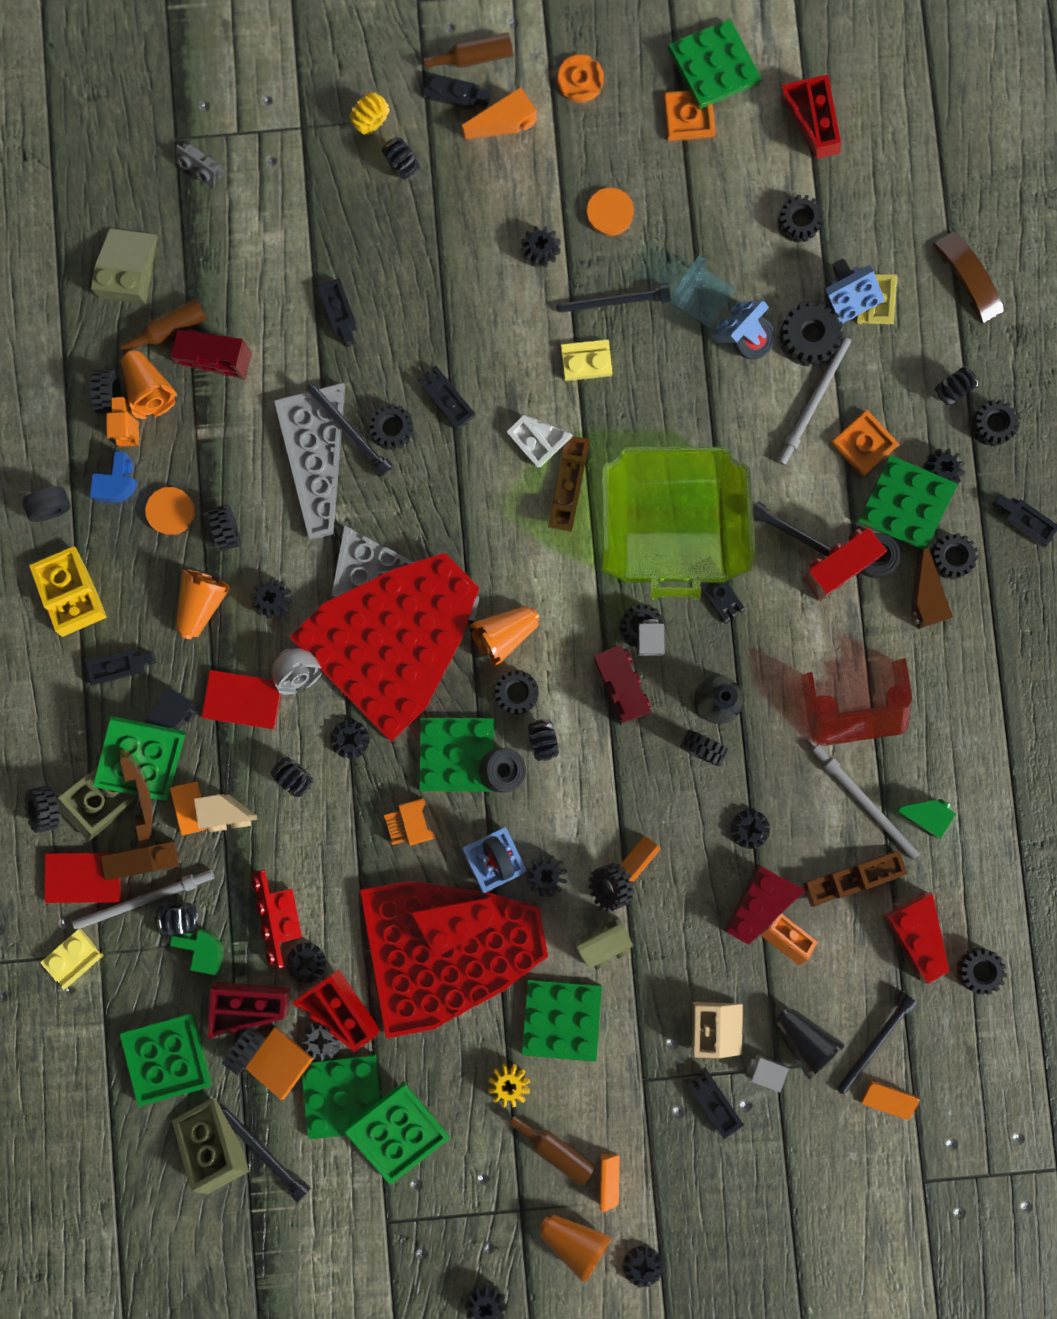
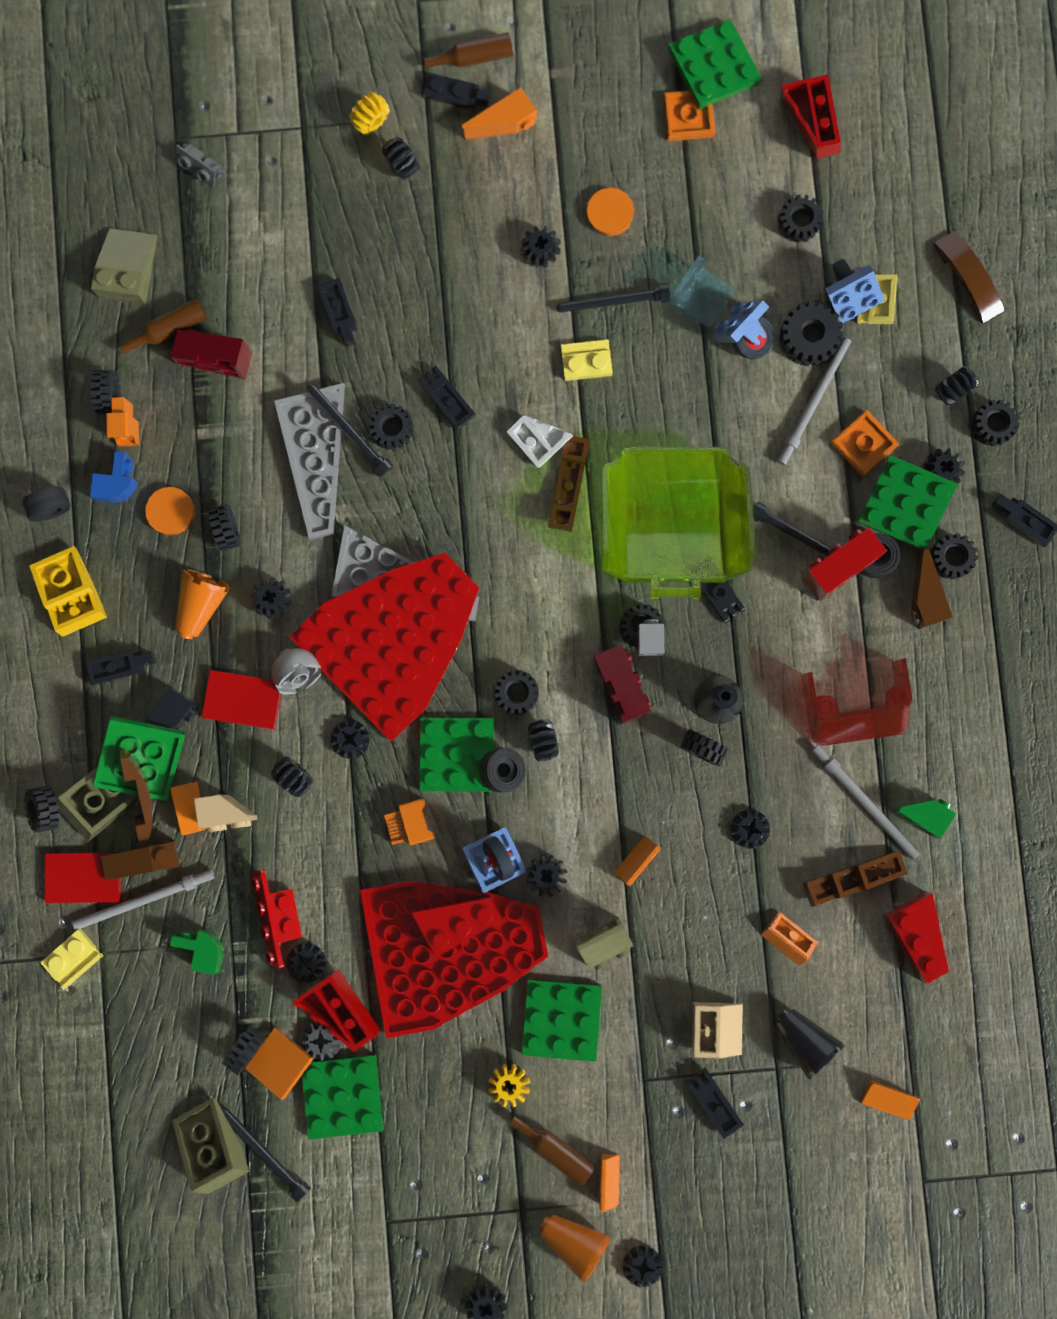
(145, 386): orange cone -> none
(166, 1059): green plate -> none
(176, 918): black gear -> none
(245, 1005): dark red wedge -> none
(397, 1133): green plate -> none
(504, 632): orange cone -> none
(580, 78): orange tile -> none
(620, 883): black tyre -> none
(761, 904): dark red wedge -> none
(767, 1072): light grey brick -> none
(904, 1005): black piece -> none
(996, 967): black tyre -> none

